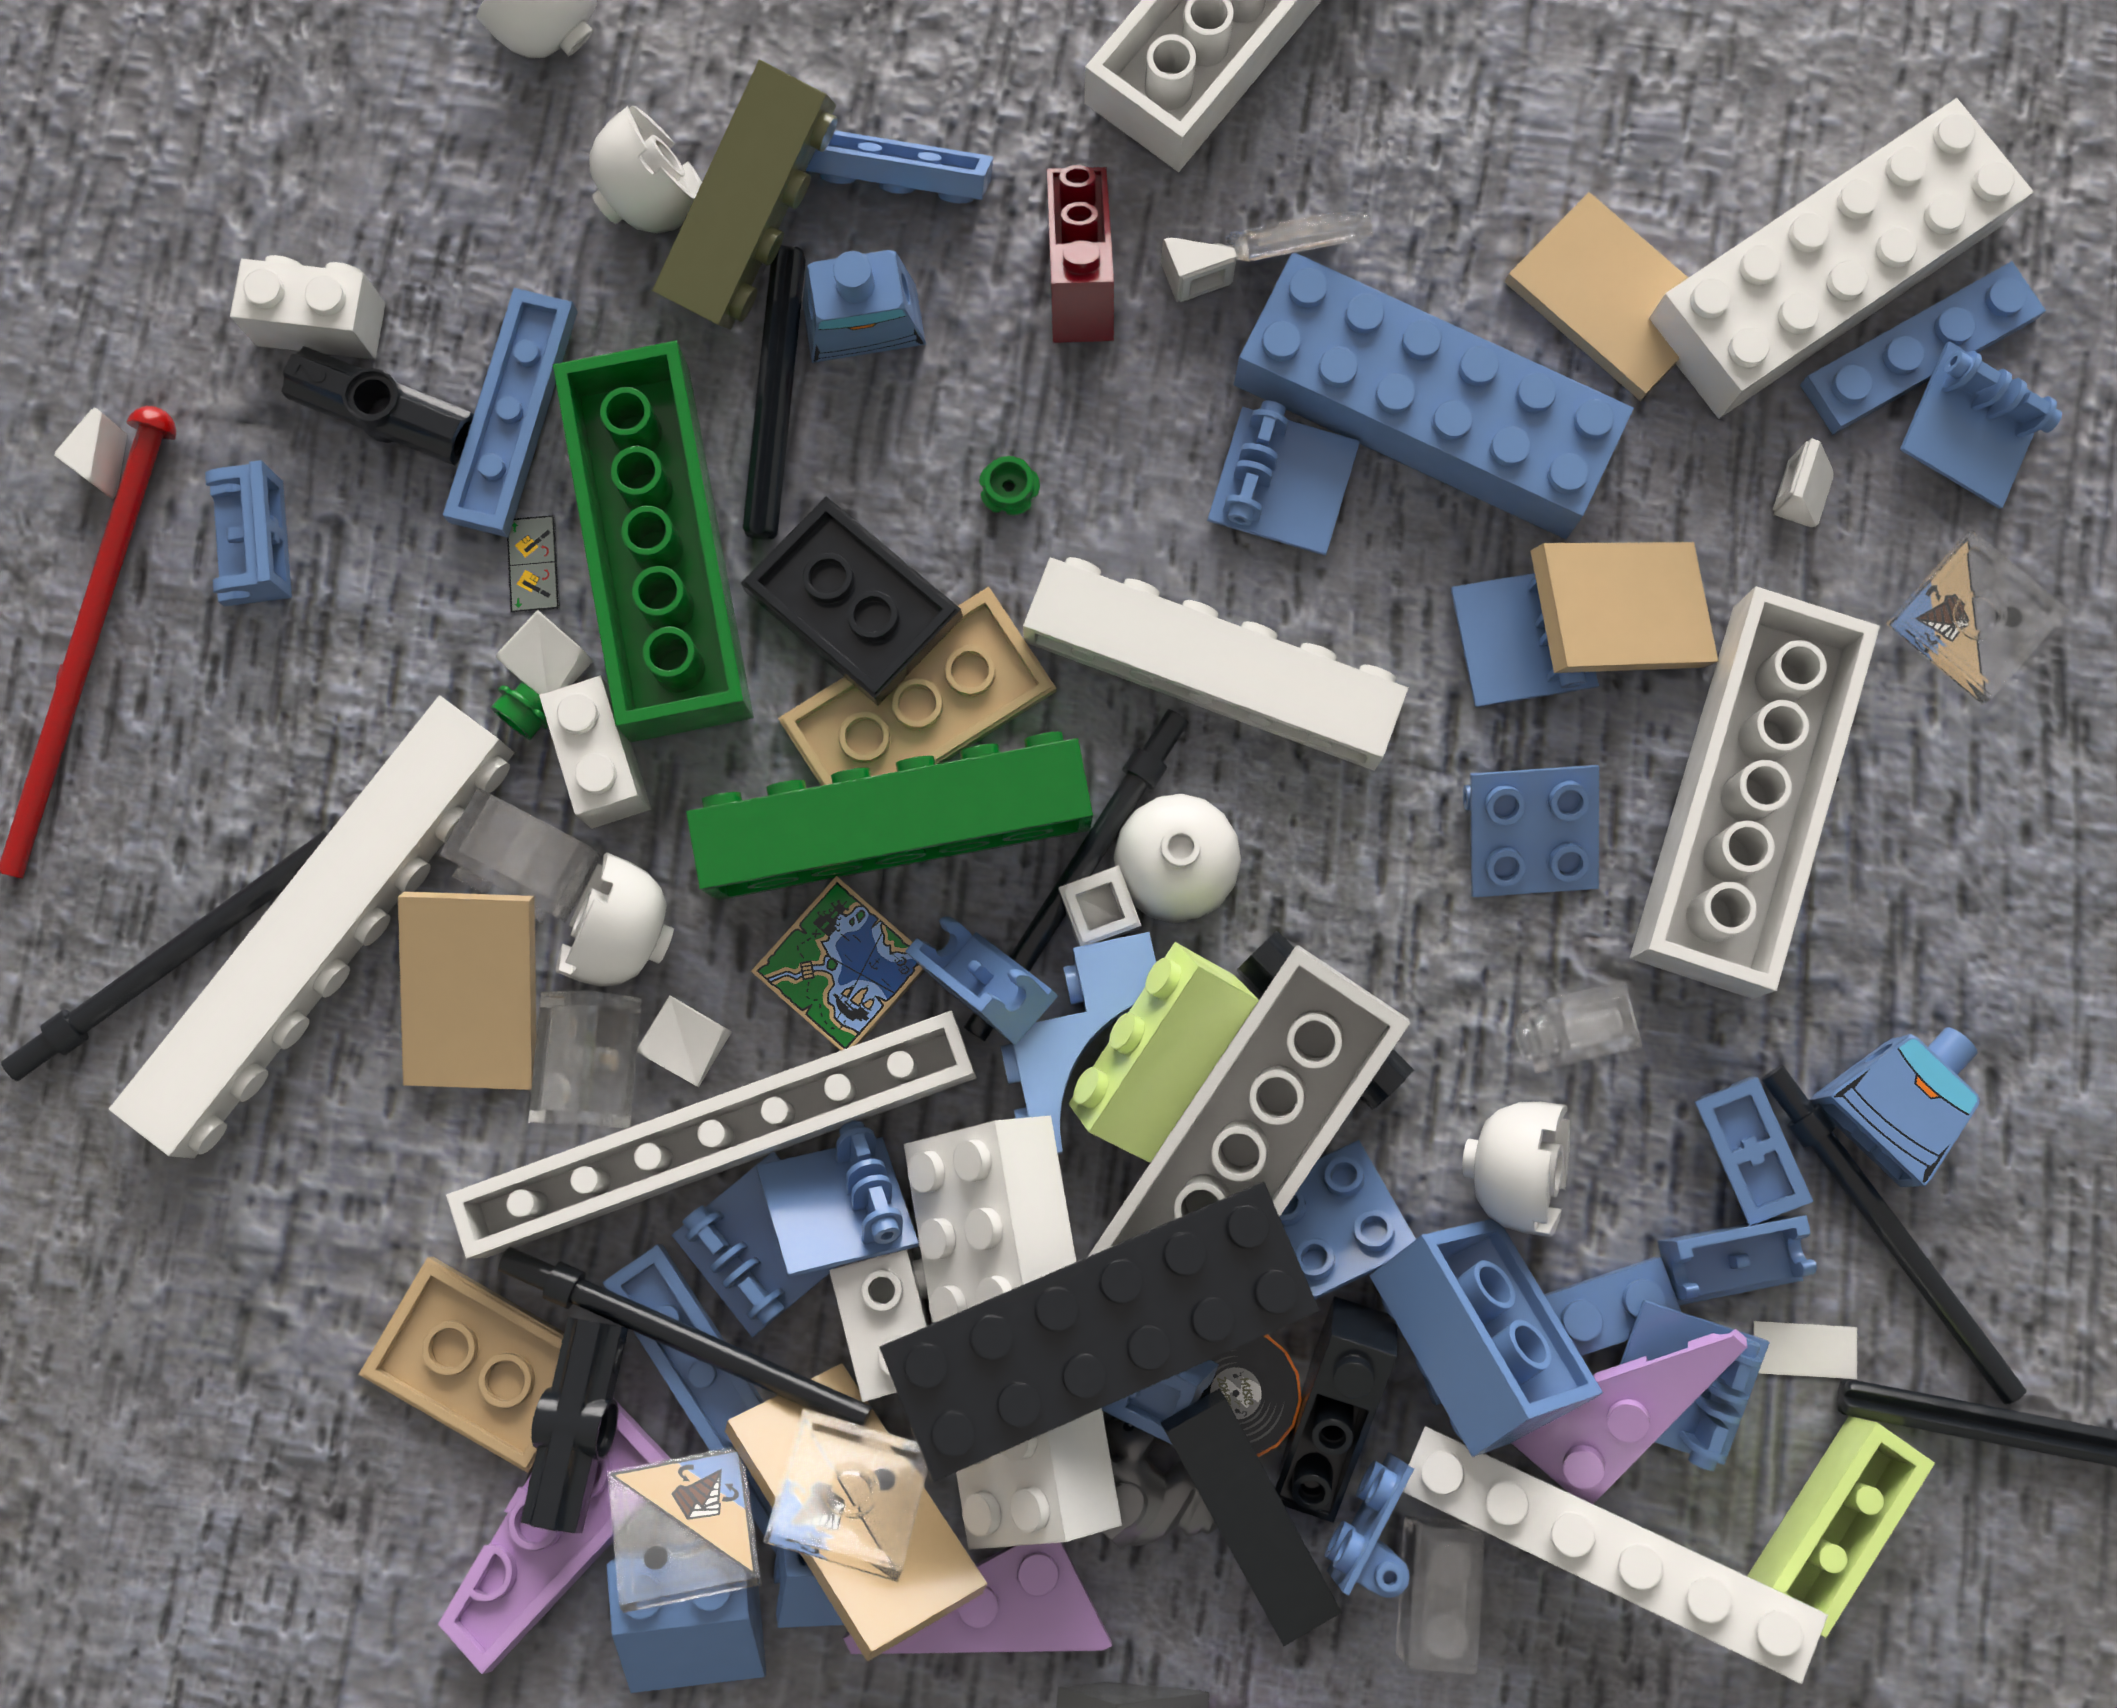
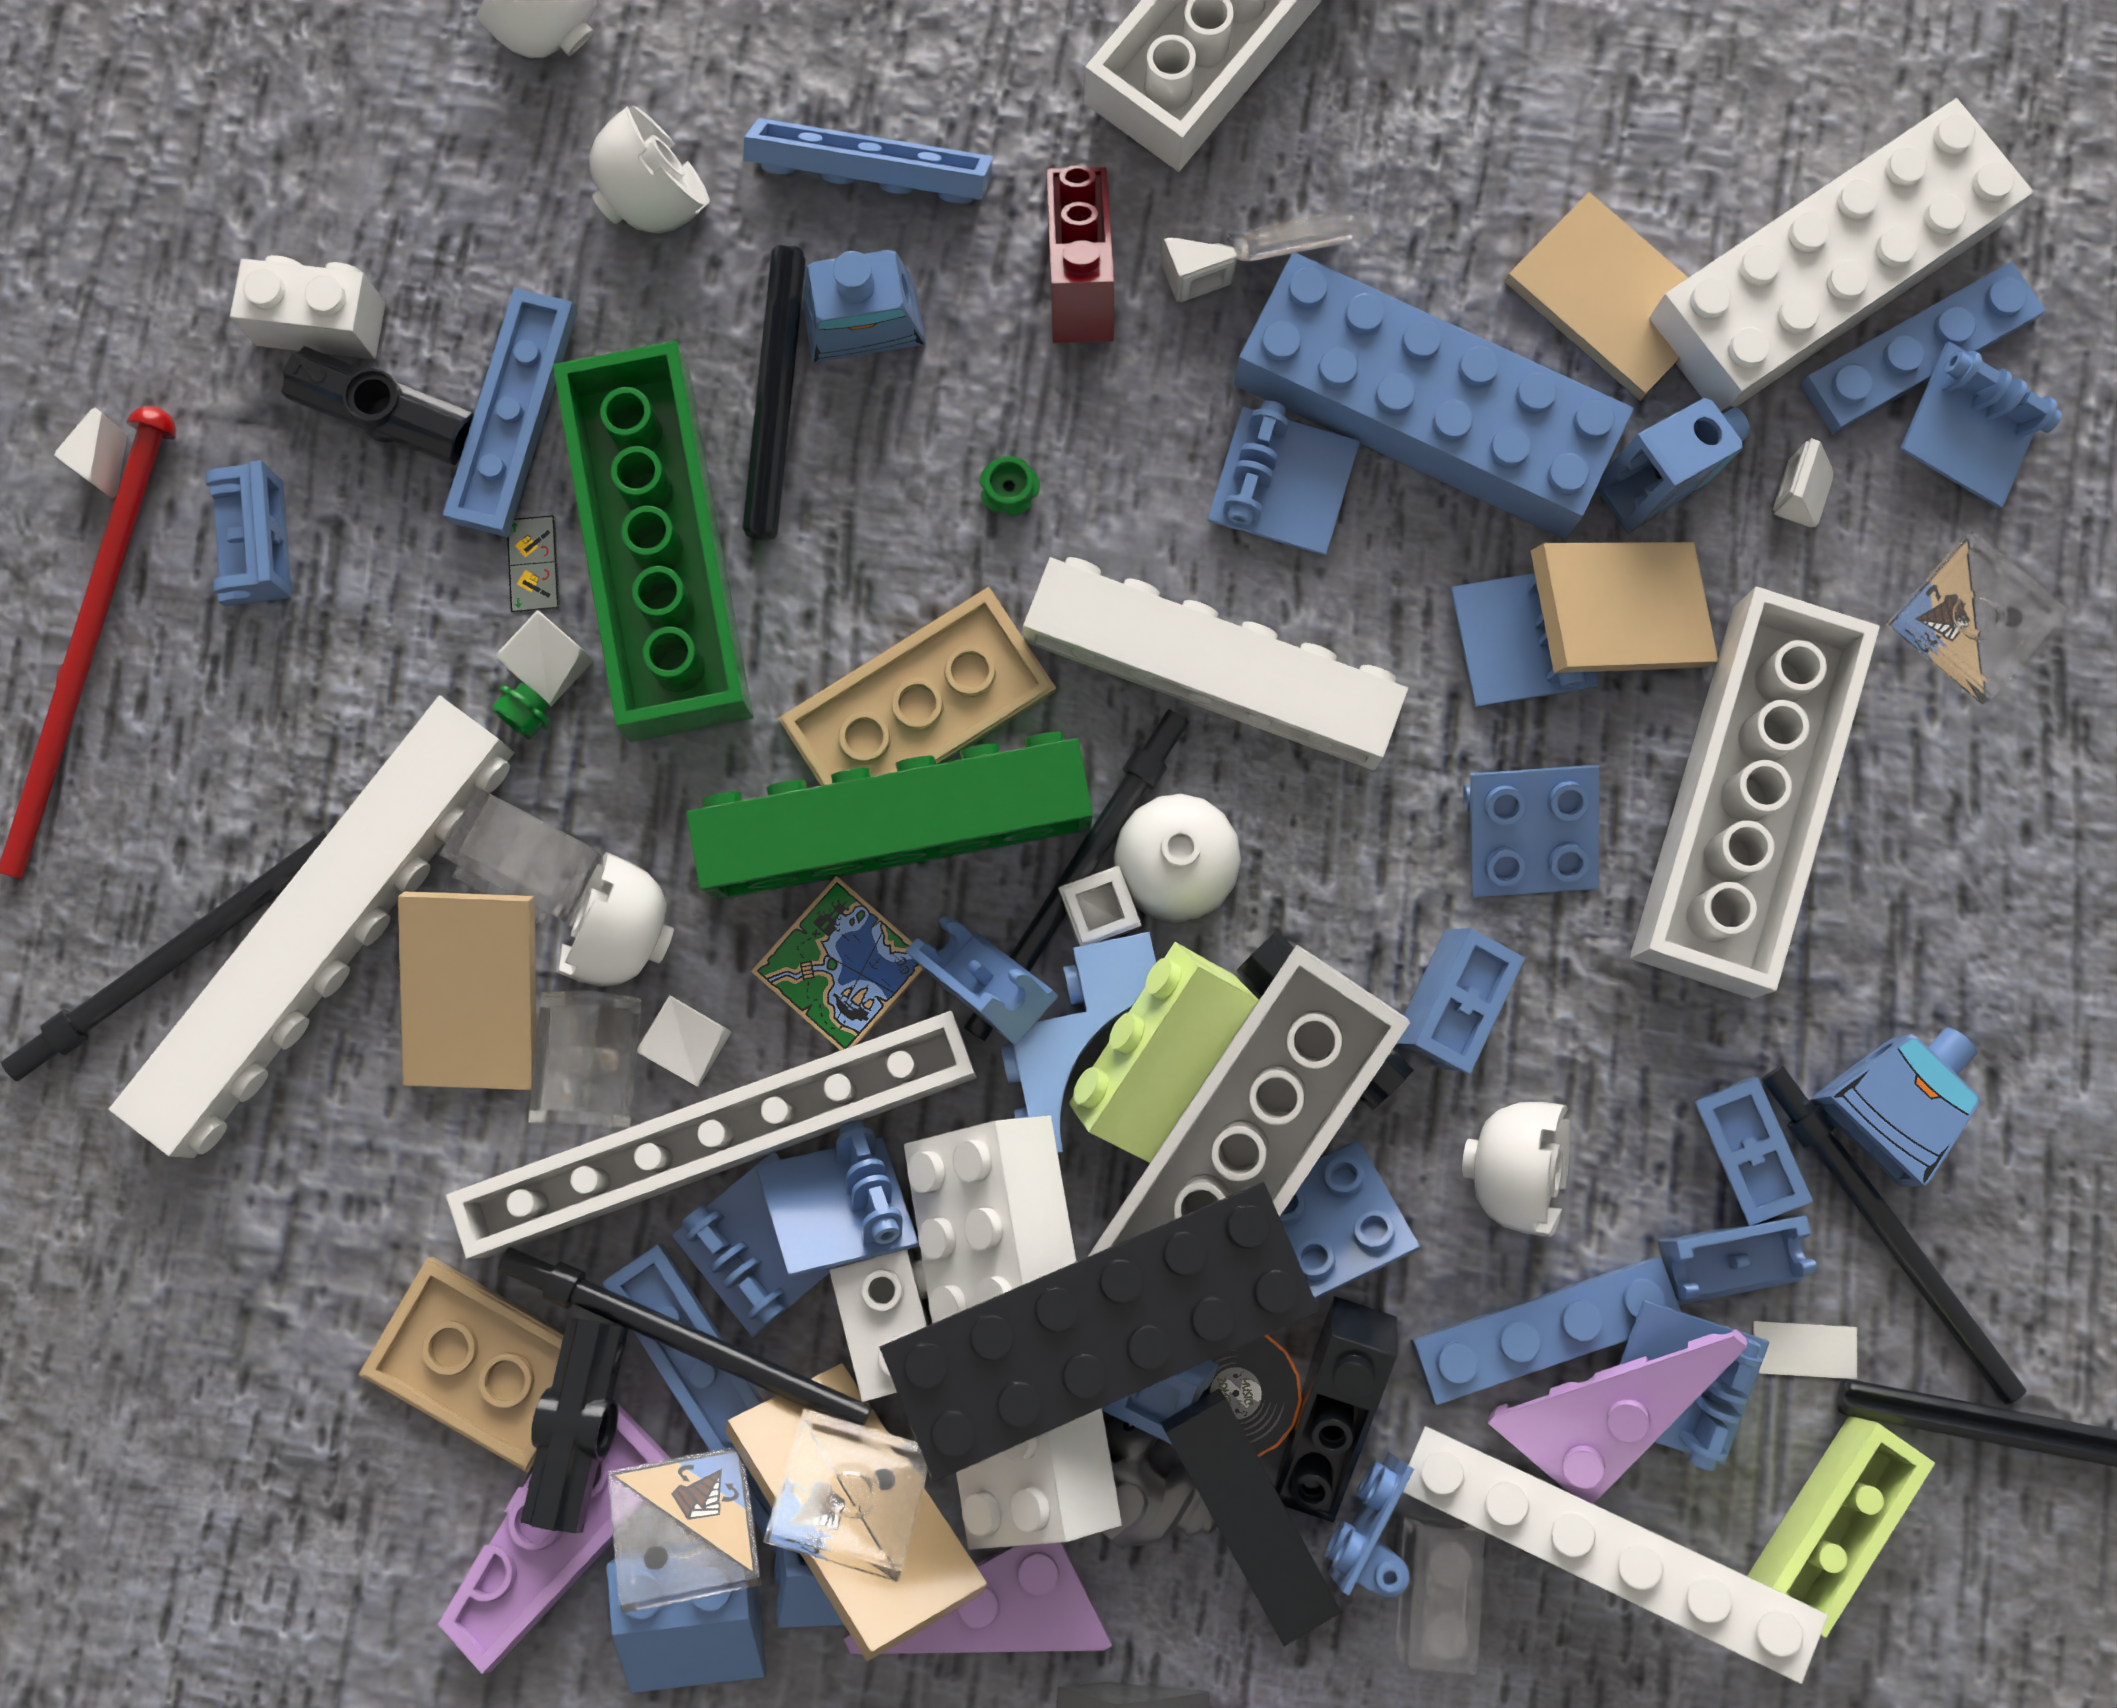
(594, 753): white brick -> none
(747, 195): olive brick -> none
(852, 600): black tile -> none
(1459, 999): none -> medium blue hinge
(1484, 1334): medium blue slope -> none
(1578, 1028): clear brick -> none
(1685, 451): none -> medium blue torso

